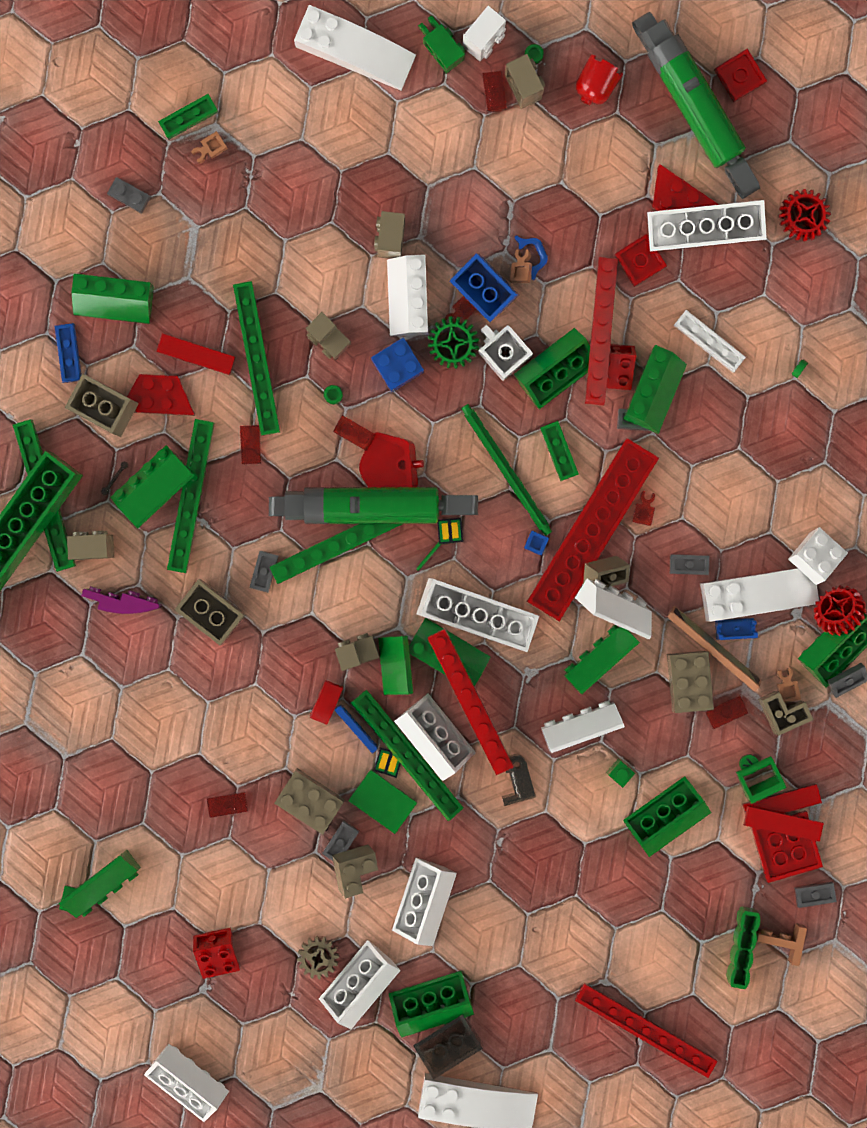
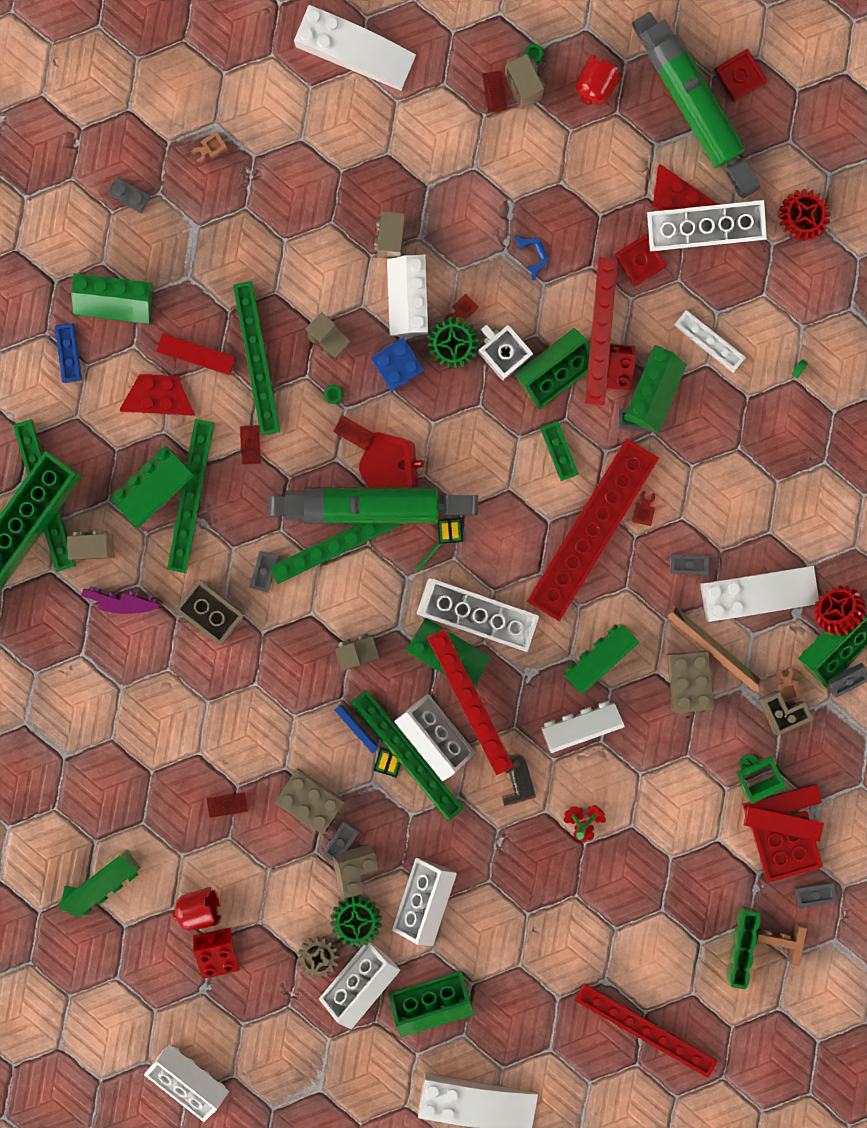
(101, 405): dark tan brick -> none
(105, 491): clear smoke hinge -> none
(188, 116): green plate -> none
(197, 909): none -> red cylinder
(326, 702): red slope -> none
(358, 937): none -> green gear
(382, 801): green tile -> none
(395, 665): green tile -> none
(442, 45): green hinge -> none
(448, 1046): clear smoke slope -> none
(484, 33): white brick -> none
(484, 287): blue slope -> none
(506, 469): green piece -> none
(522, 268): nougat plate -> none
(536, 543): blue plate -> none
(583, 829): none -> red plant
(610, 571): dark tan brick -> none
(616, 607): white slope -> none
(620, 773): green brick -> none
(667, 816): green slope -> none
(726, 712): clear red plate -> none
(736, 629): blue hinge -> none
(818, 556): white brick -> none

